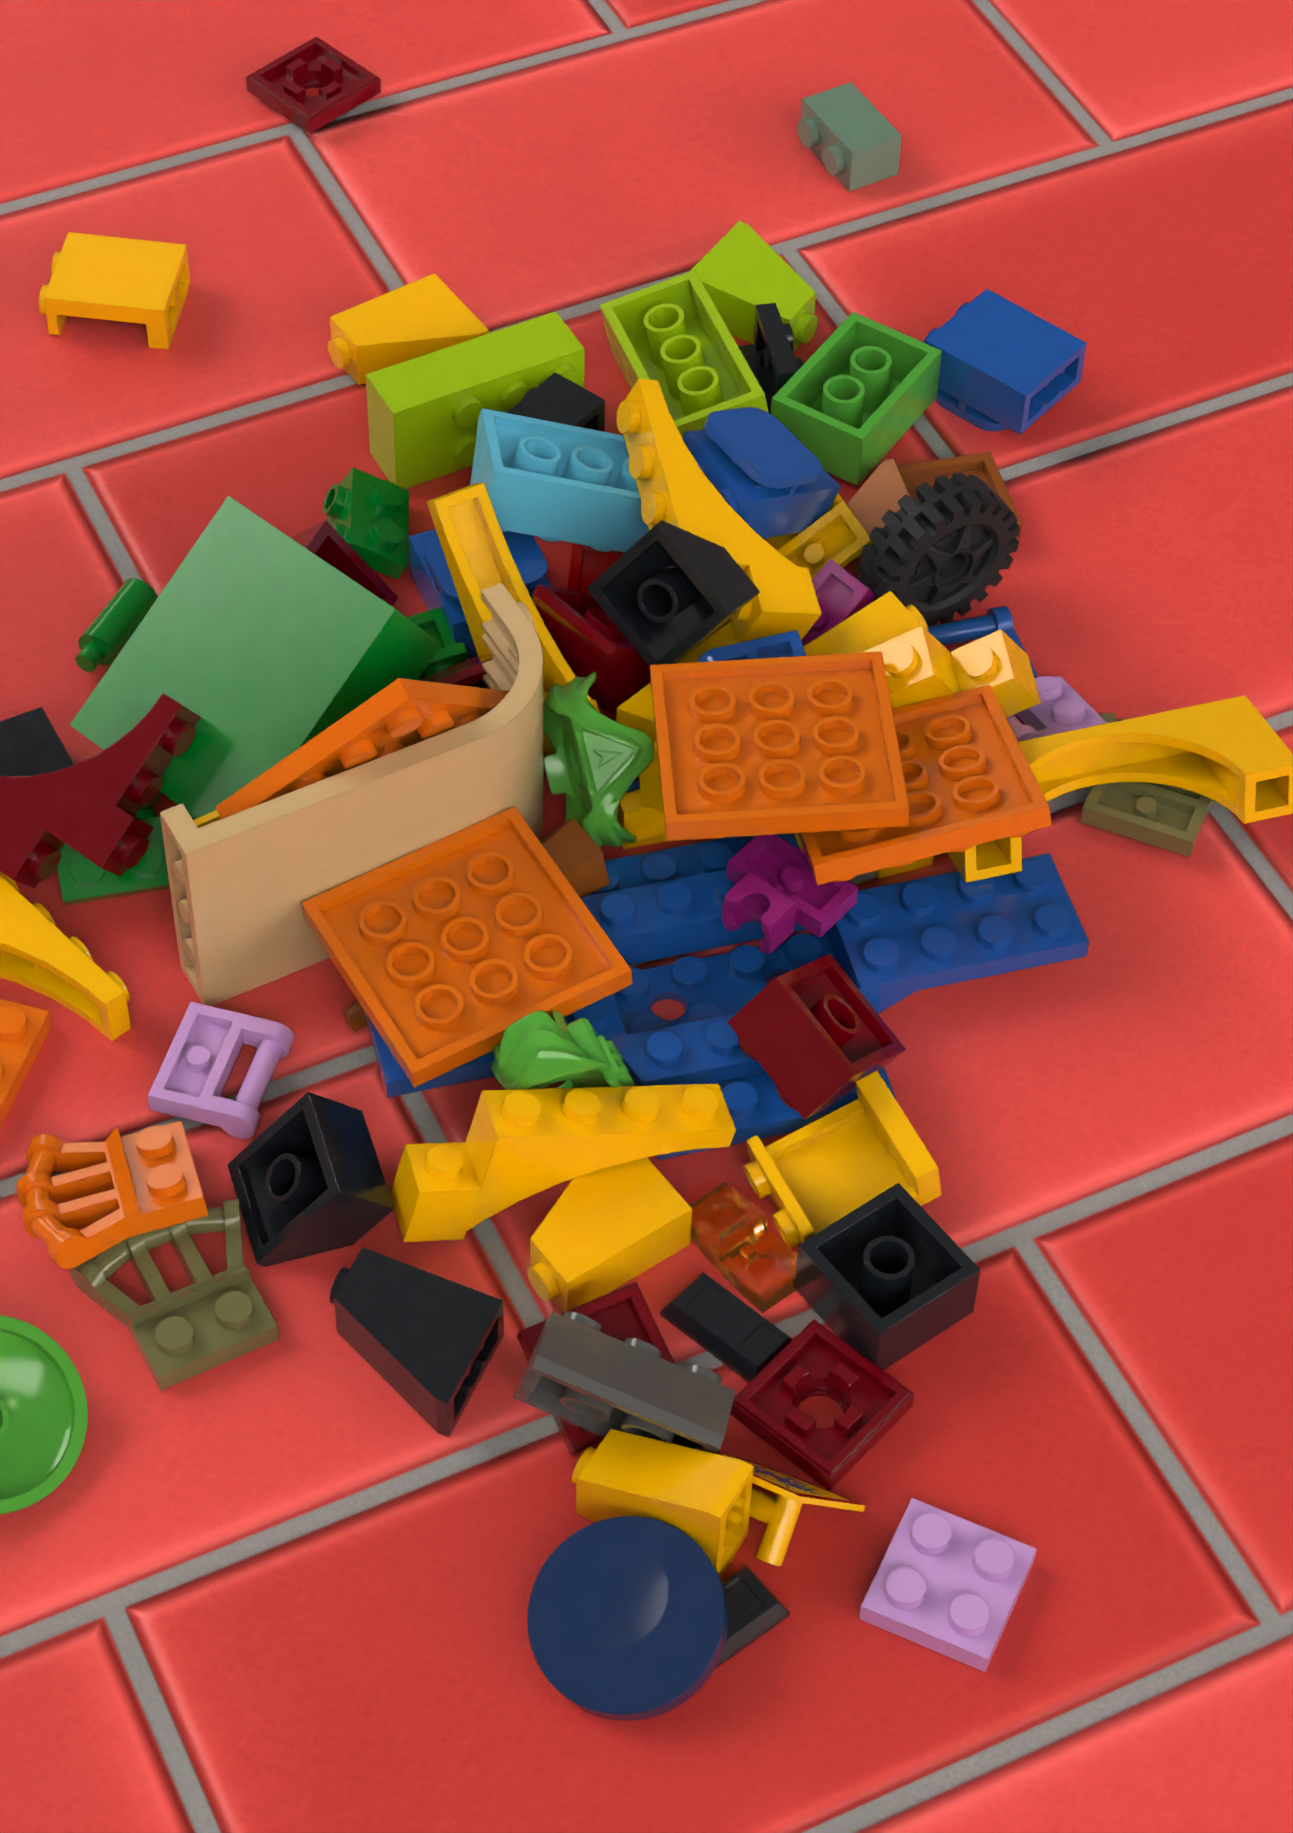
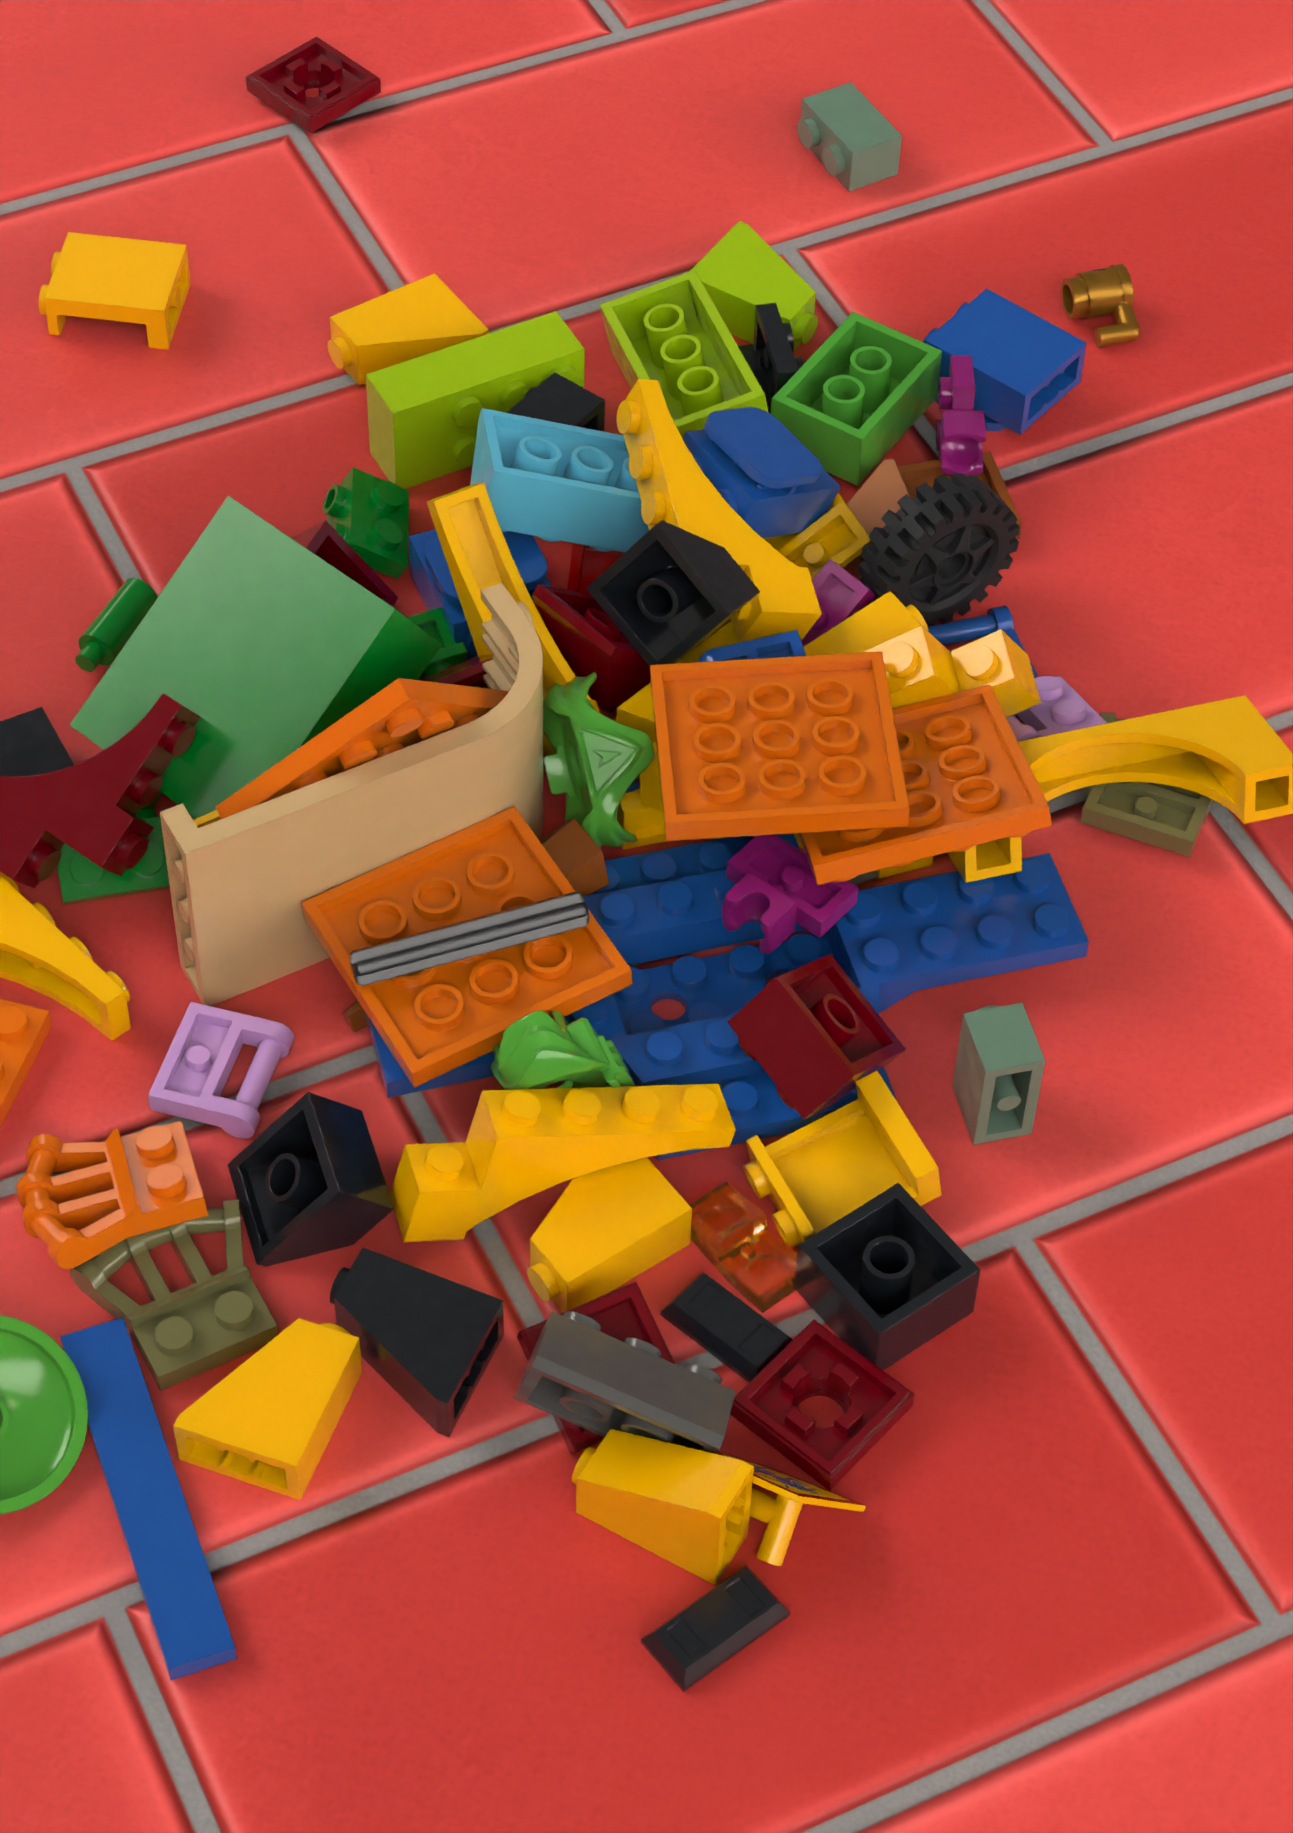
(149, 1502): none -> blue tile
(275, 1409): none -> yellow slope
(469, 938): none -> axle
(628, 1618): dark blue piece -> none
(948, 1584): lavender plate -> none
(961, 429): none -> magenta plate
(998, 1073): none -> sand green brick
(1099, 295): none -> pearl gold piece

